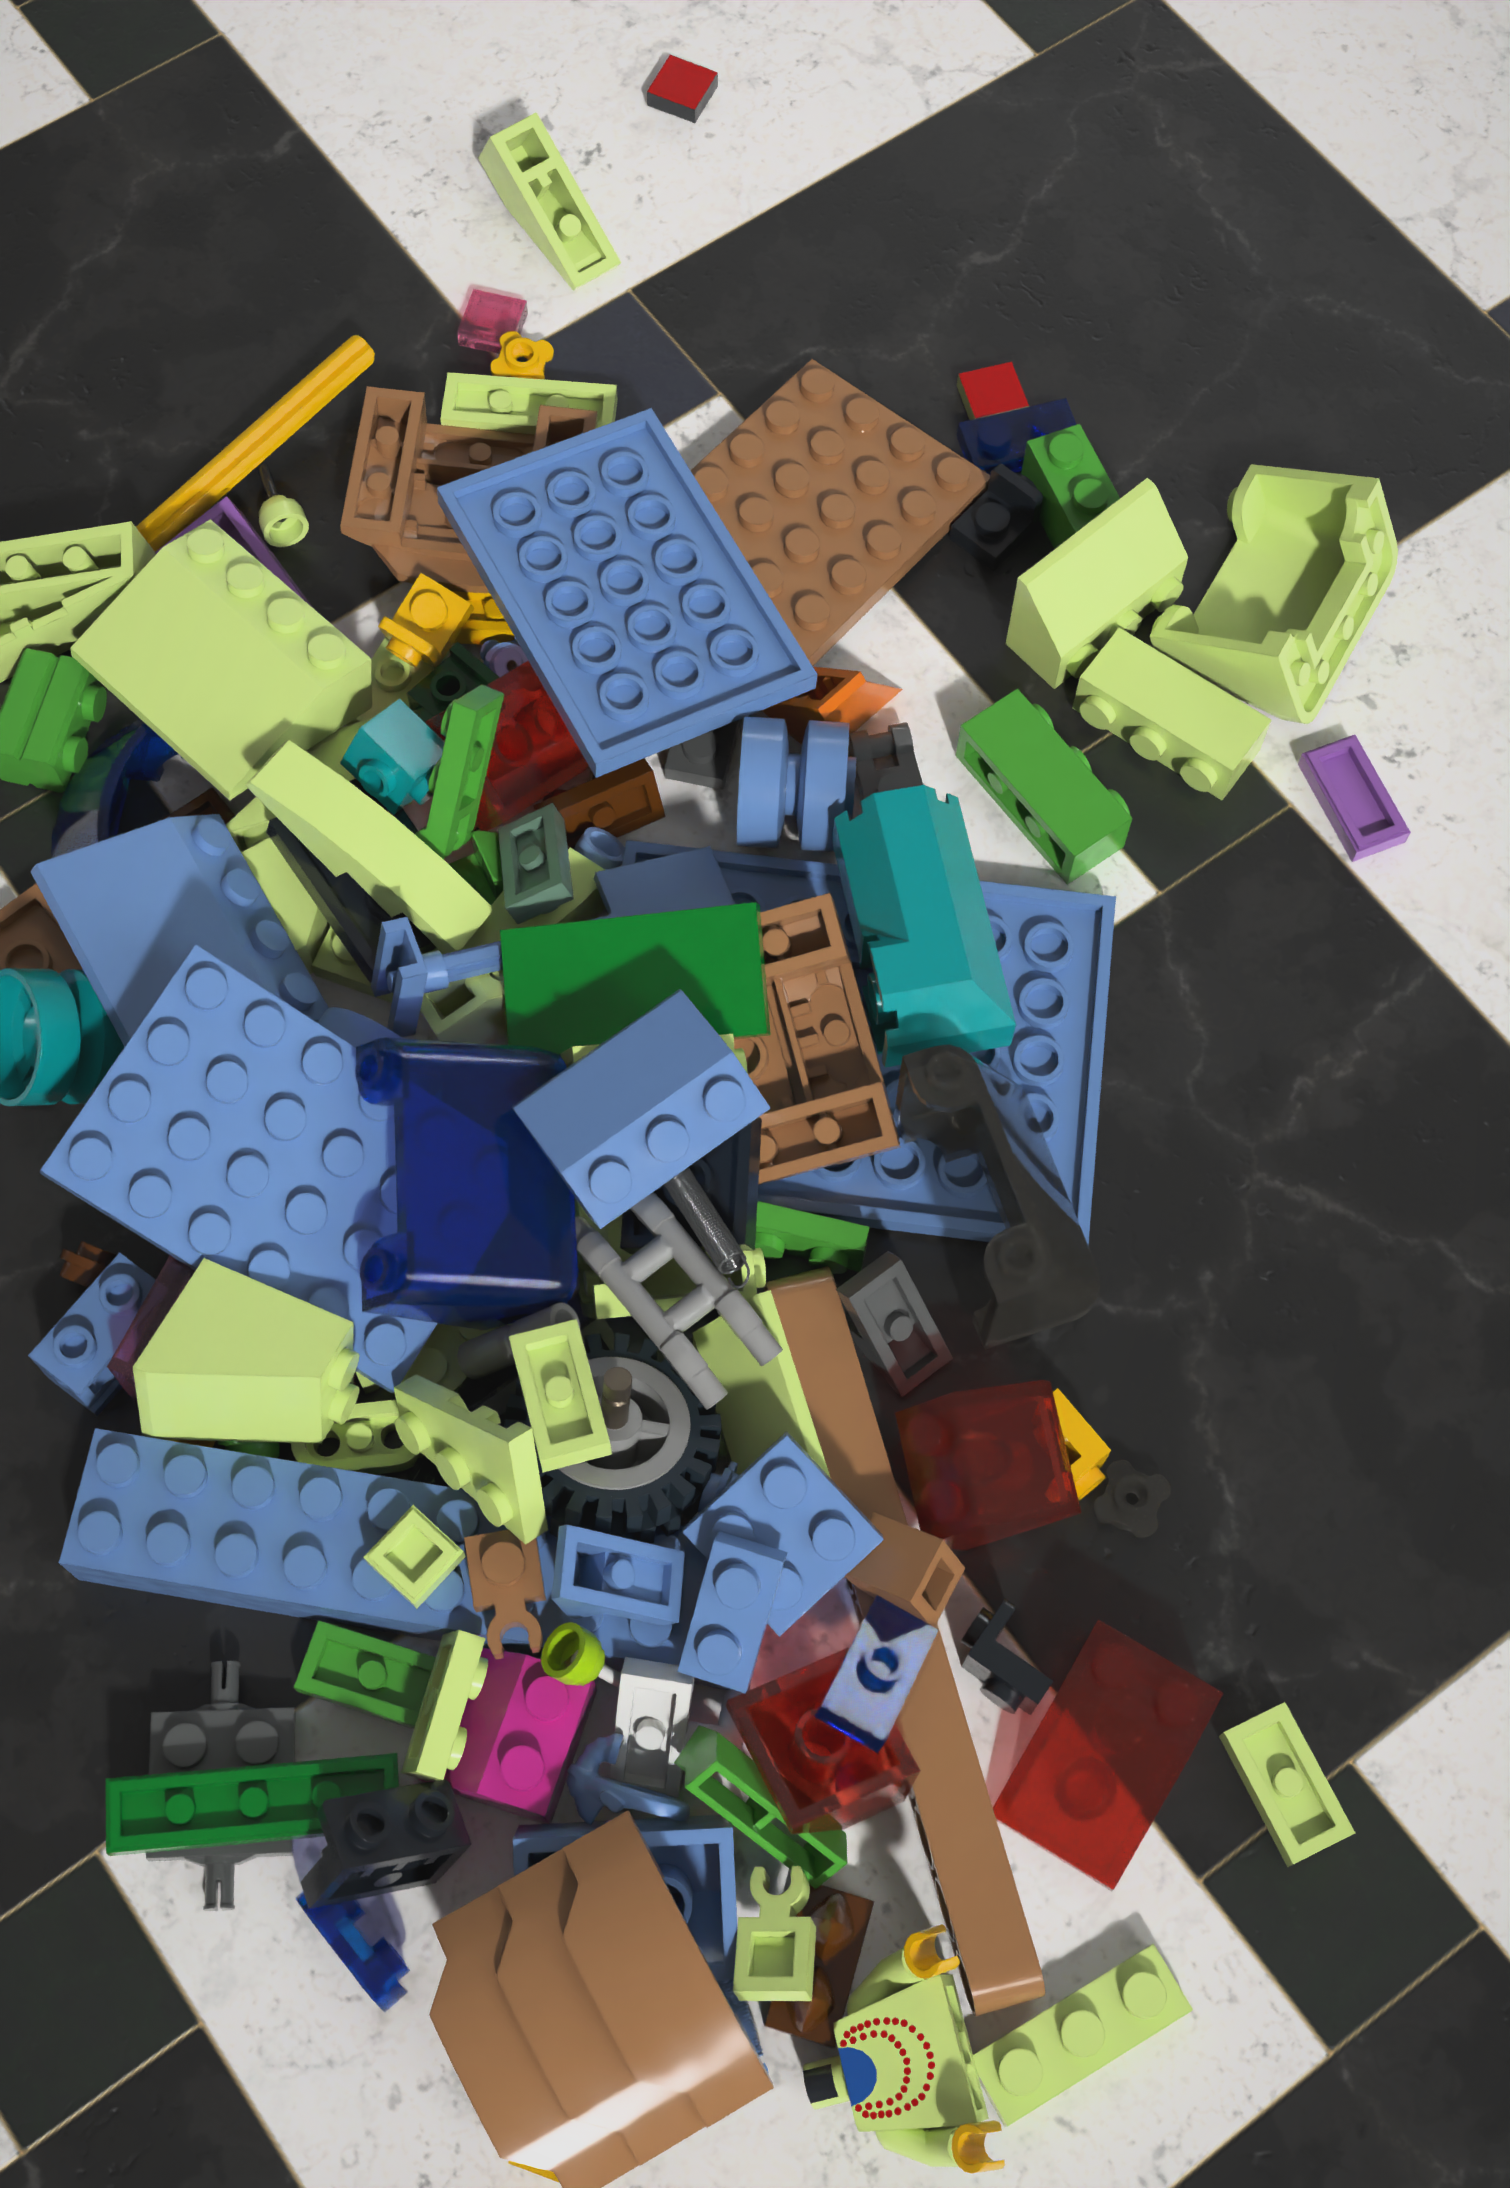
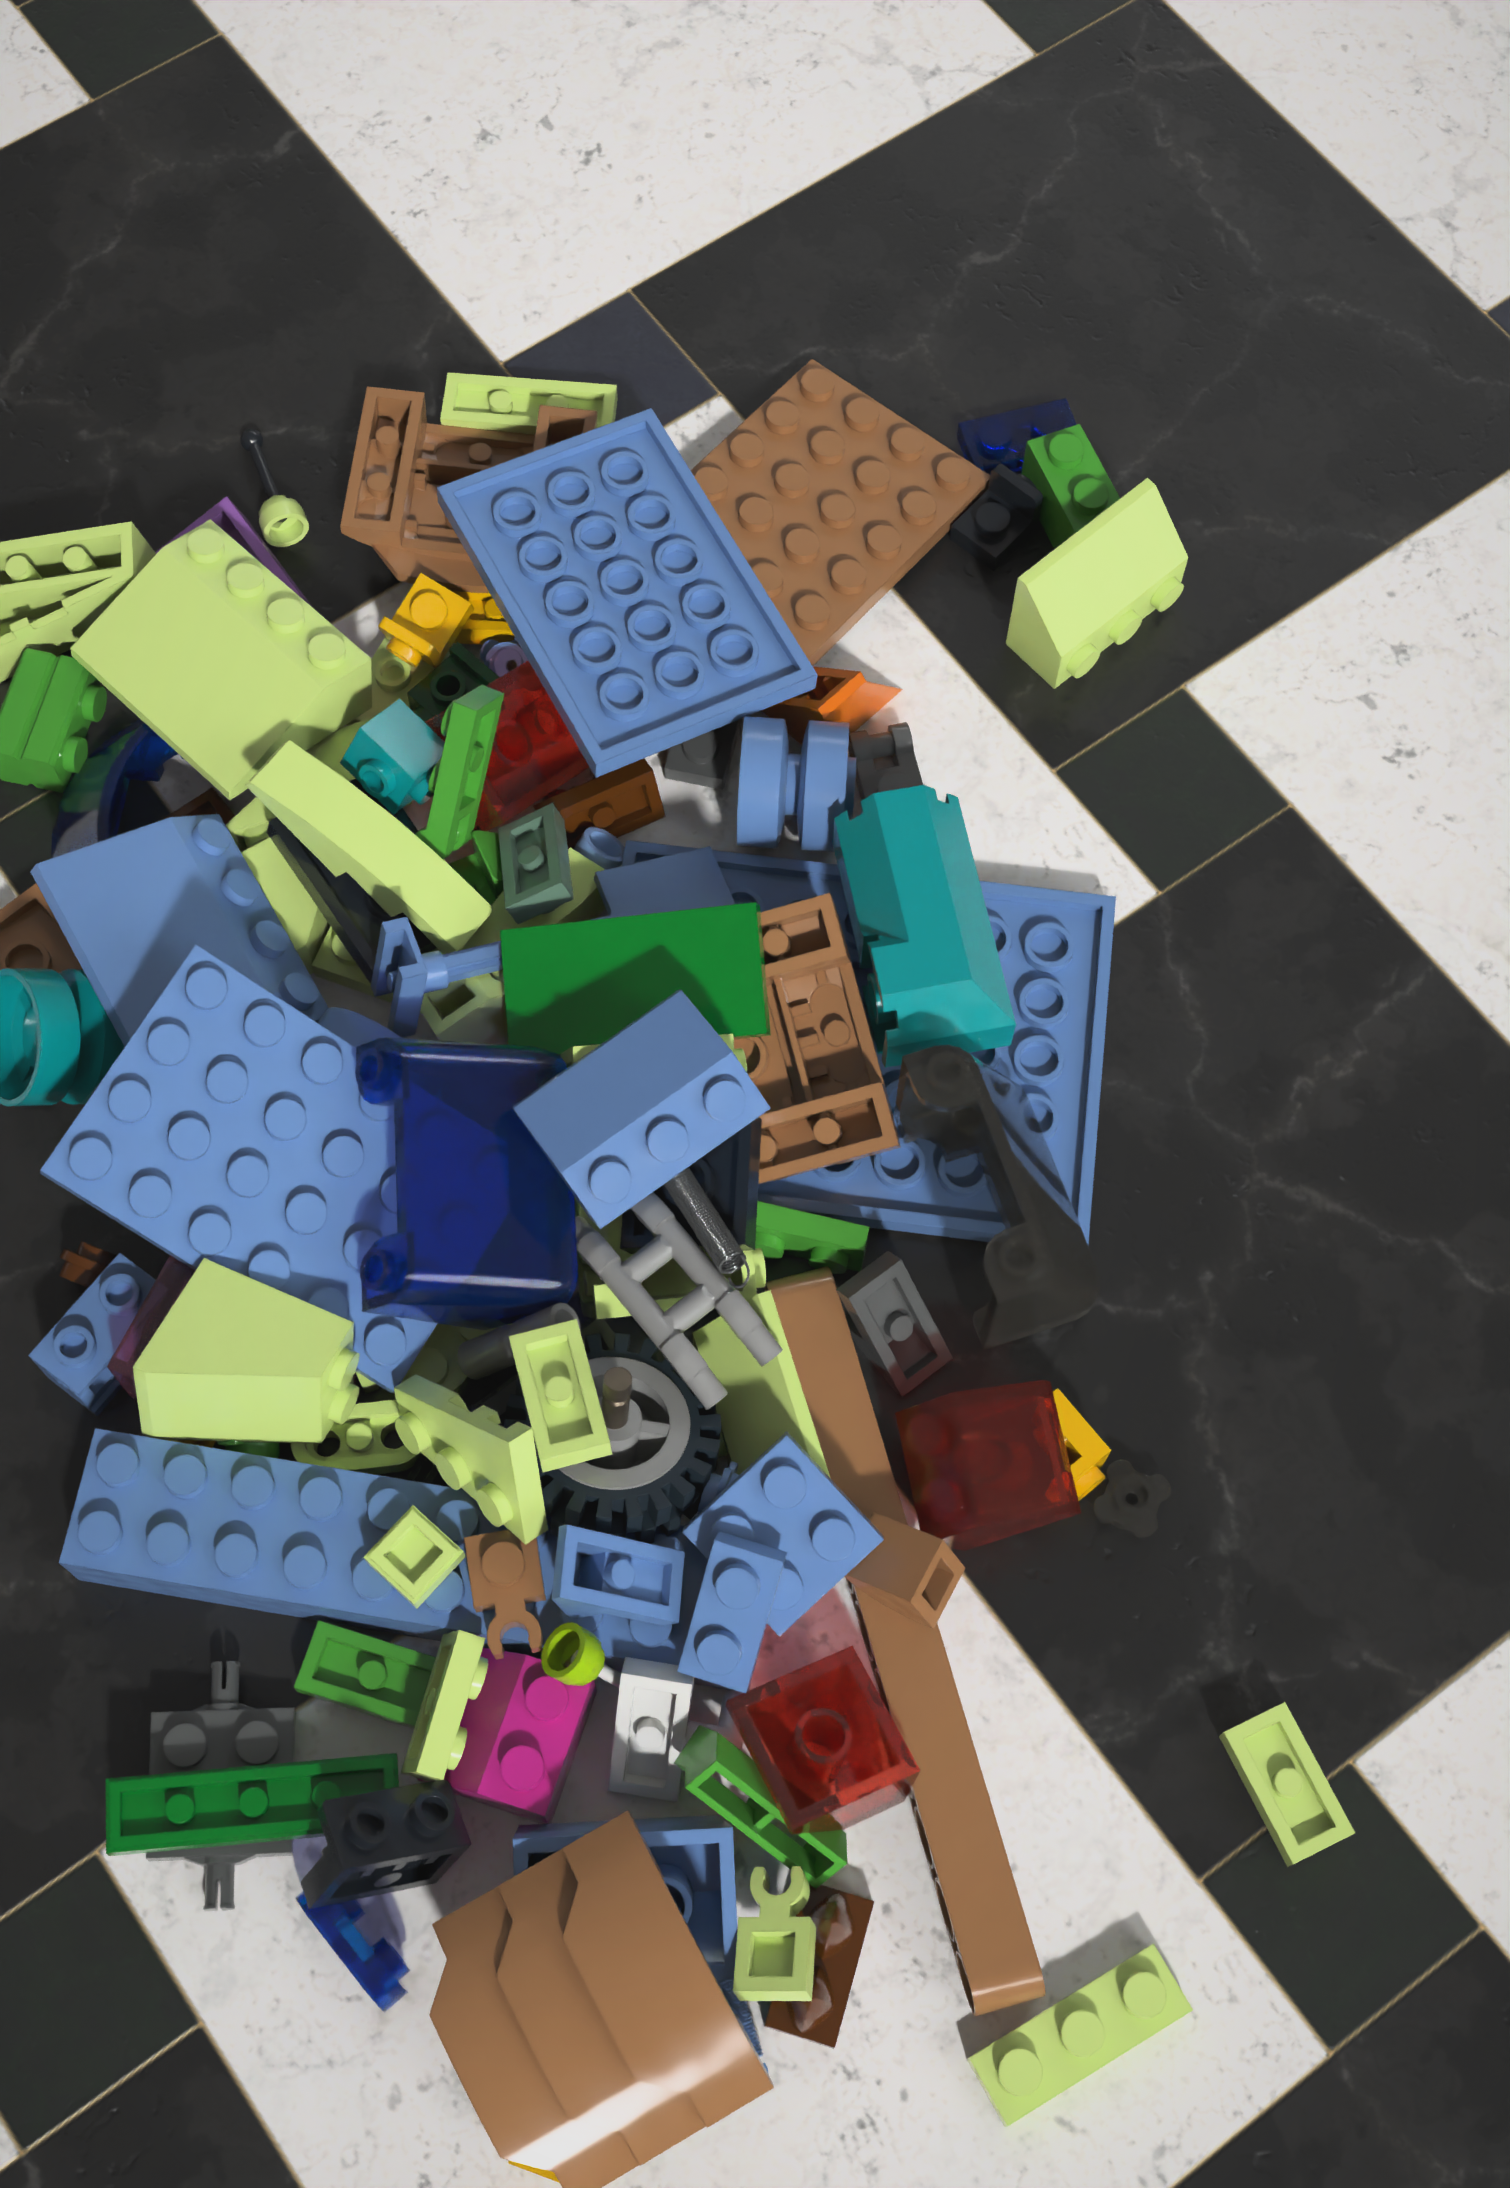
(257, 442): yellow axle -> none
(489, 318): clear pink tile -> none
(515, 346): yellow plate -> none
(547, 201): yellowish green slope -> none
(594, 1791): medium blue piece -> none
(682, 89): red tile -> none
(876, 1674): clear blue plate -> none
(909, 2062): yellowish green torso -> none
(991, 391): red tile -> none
(1006, 1677): black bracket -> none
(1044, 785): bright green brick -> none
(1105, 1754): clear red slope -> none
(1170, 714): yellowish green brick -> none
(1291, 591): yellowish green windscreen -> none
(1353, 798): medium lavender tile -> none

